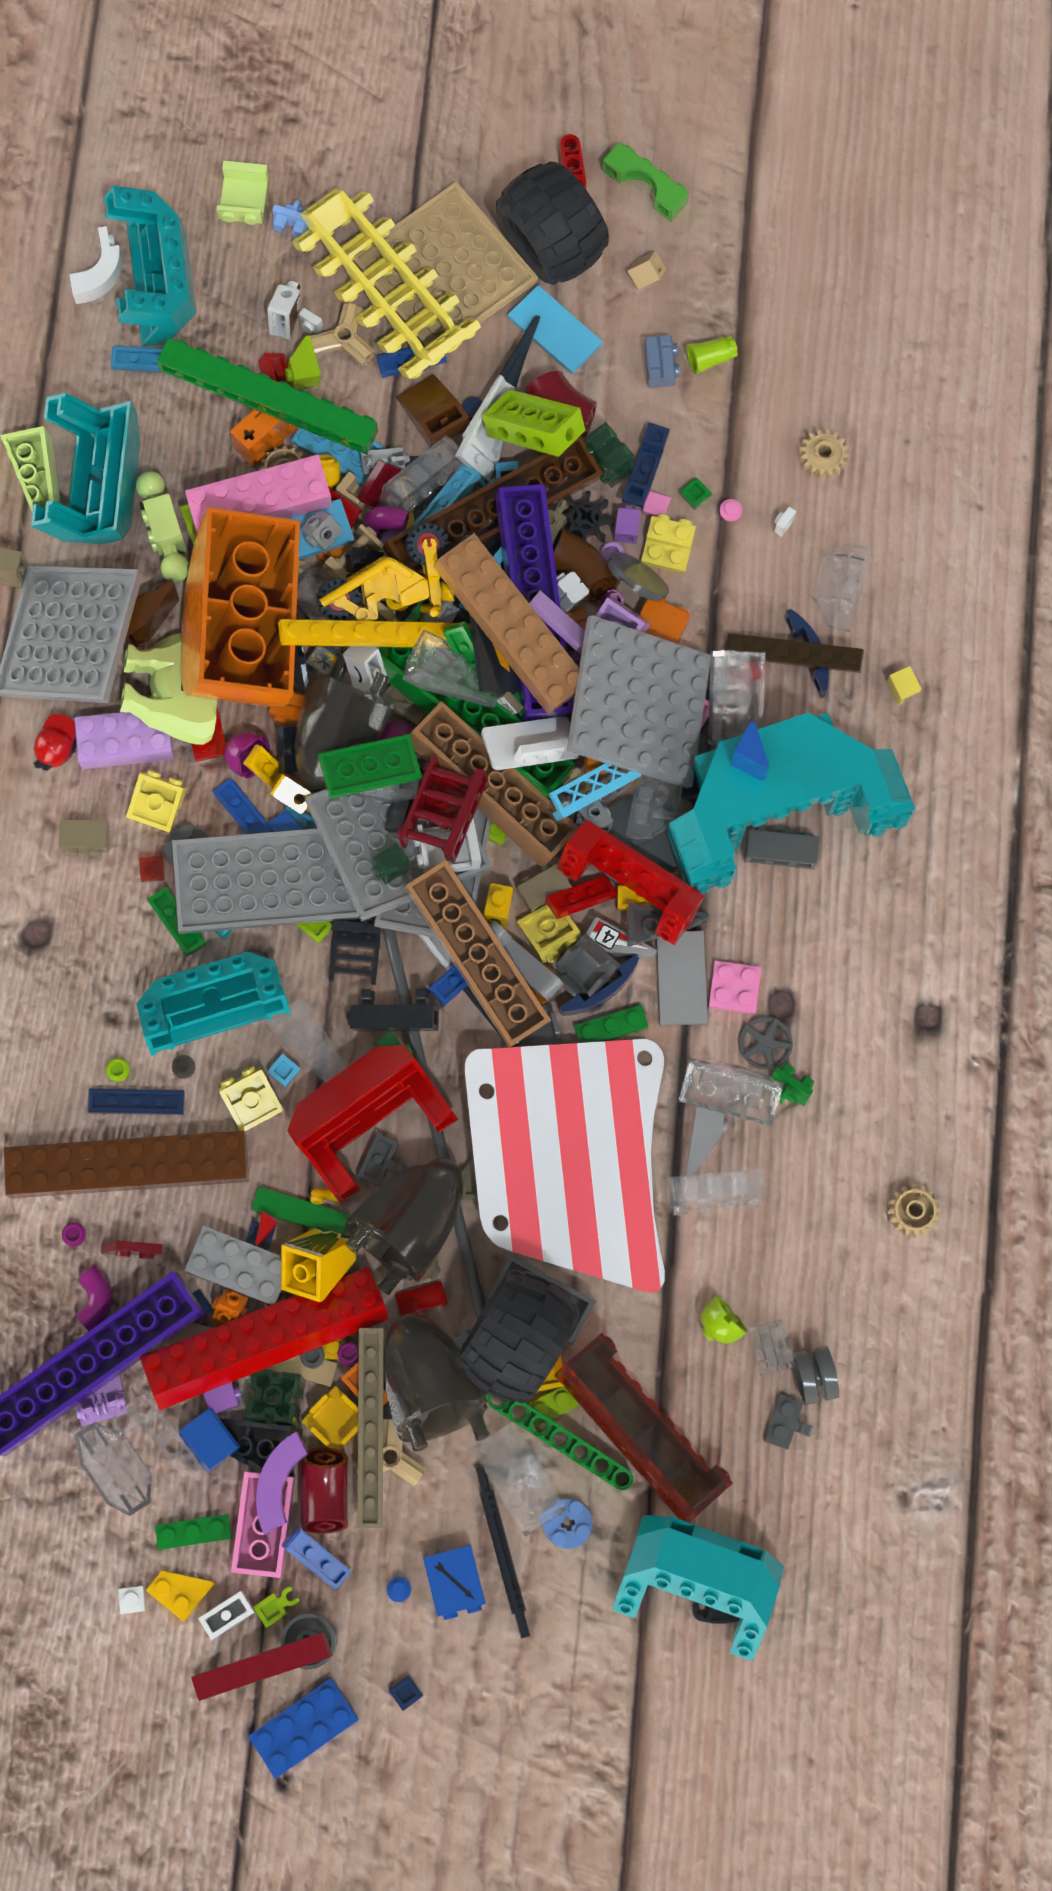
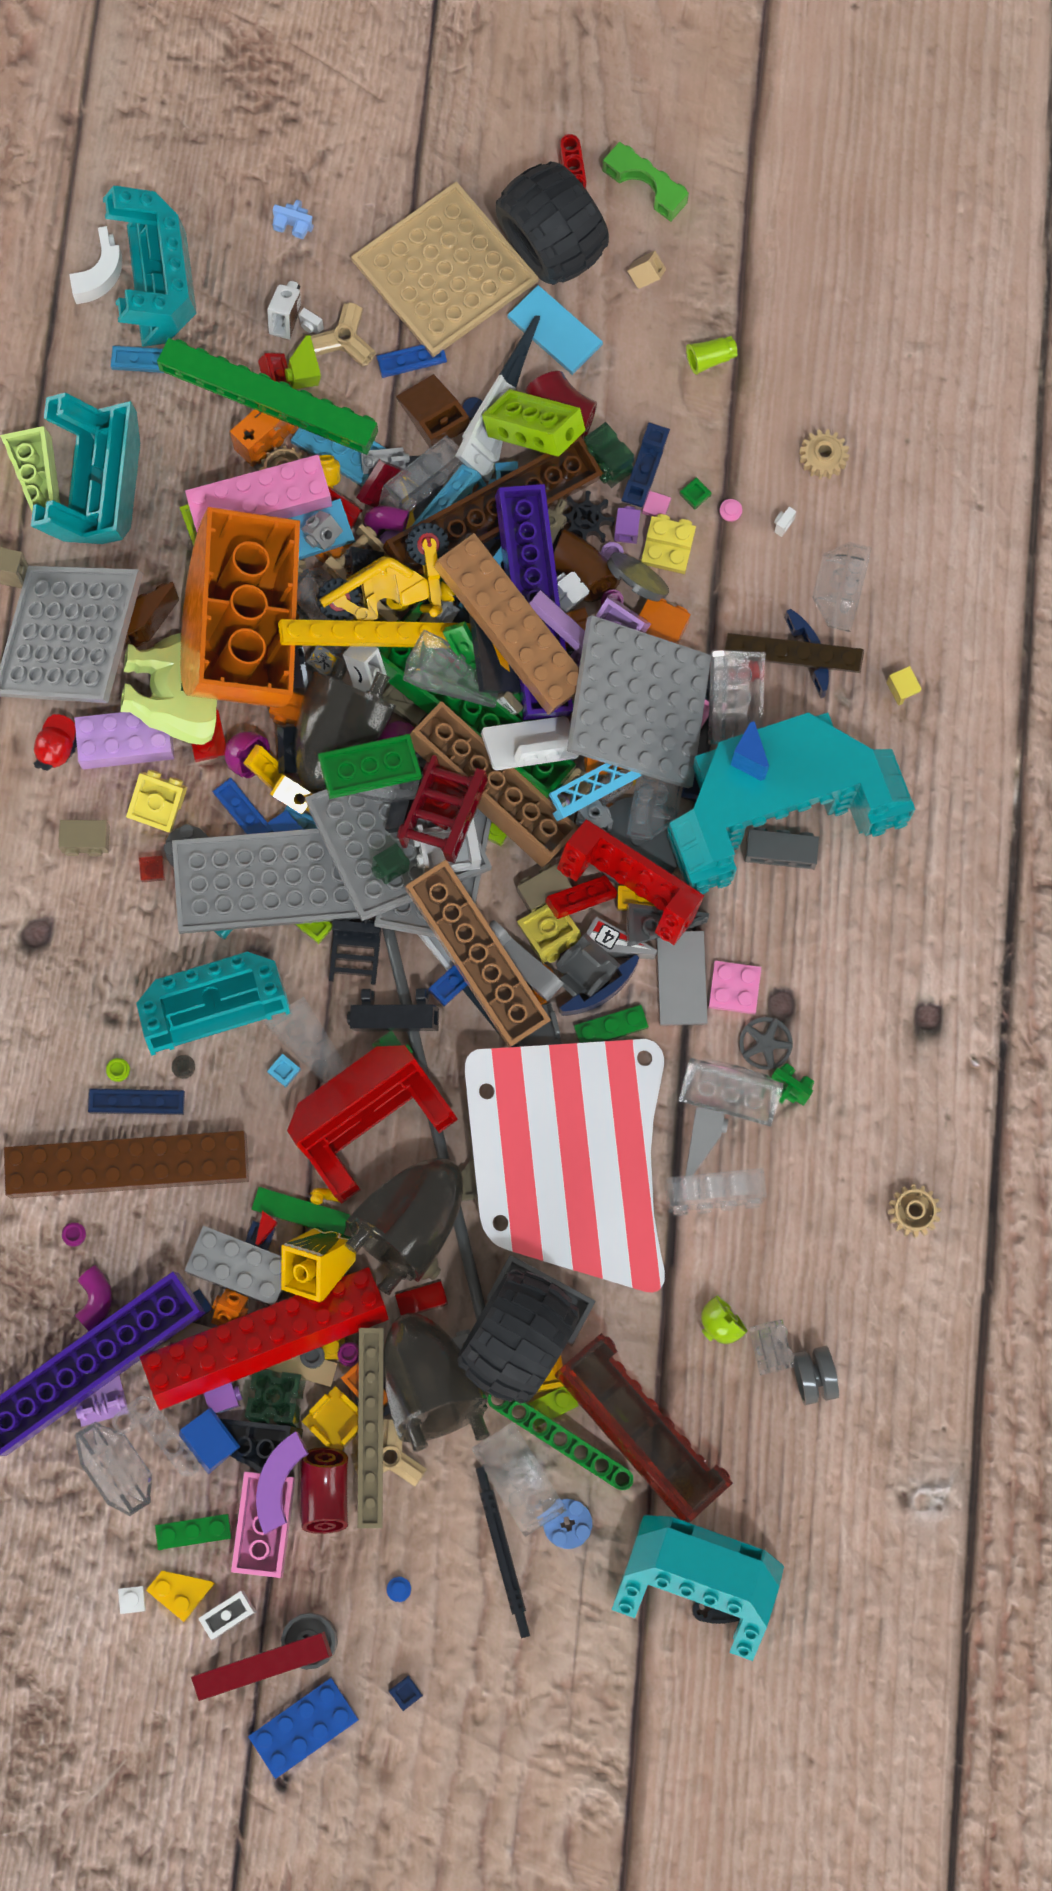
(127, 1248): dark red wing -> none
(162, 526): yellowish green brick -> none
(165, 907): green plate -> none
(243, 192): yellowish green panel -> none
(250, 1098): light yellow plate -> none
(272, 1607): lime plate -> none
(316, 1558): tile -> none
(336, 210): light yellow piece -> none
(350, 489): tan panel -> none
(380, 1160): dark grey plate -> none
(454, 1582): blue brick -> none
(499, 904): yellow torso -> none
(660, 361): sand blue brick -> none
(786, 1423): dark grey plate -> none

